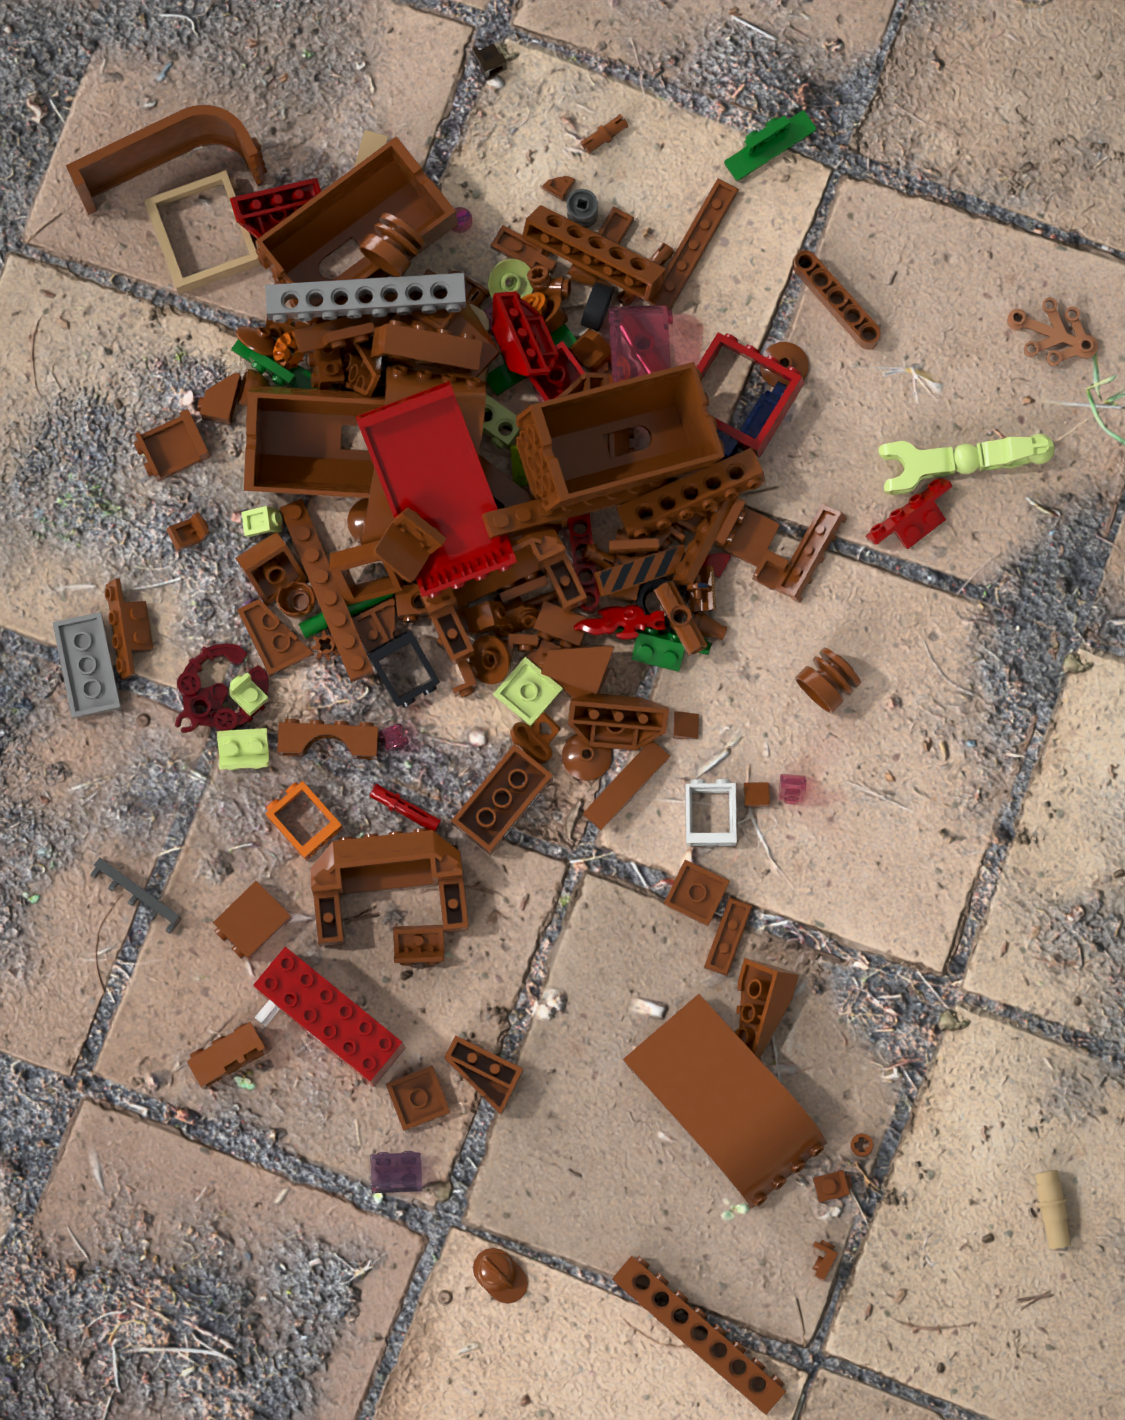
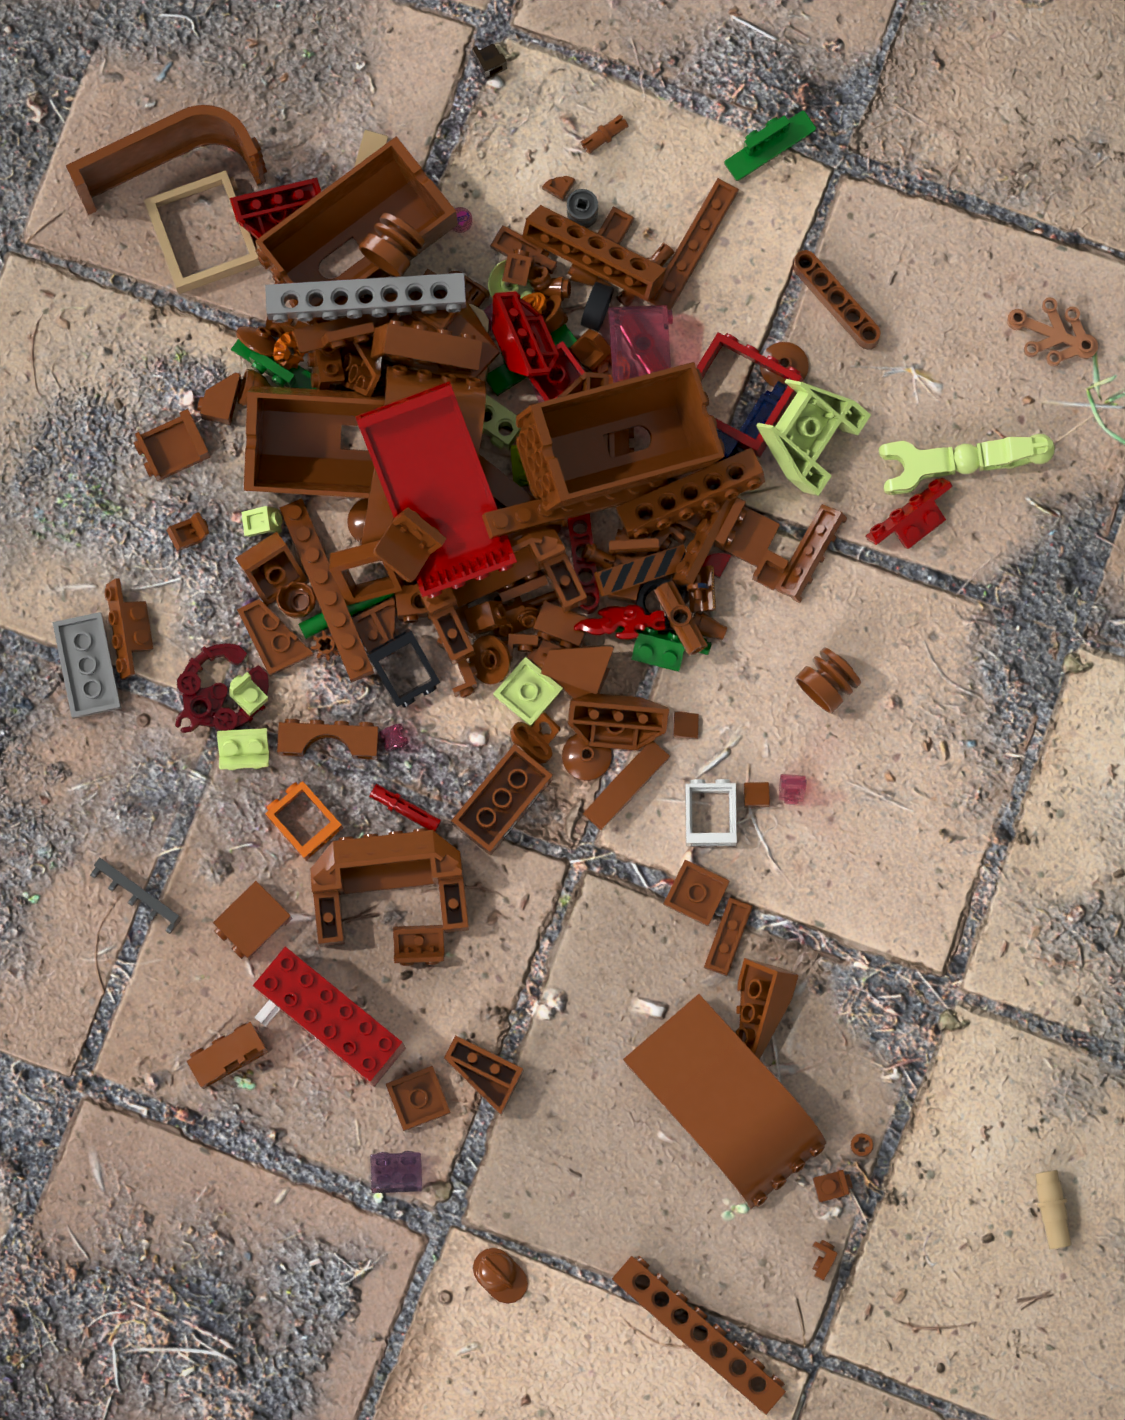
(517, 267): none -> dark orange bracket
(807, 430): none -> yellowish green wedge

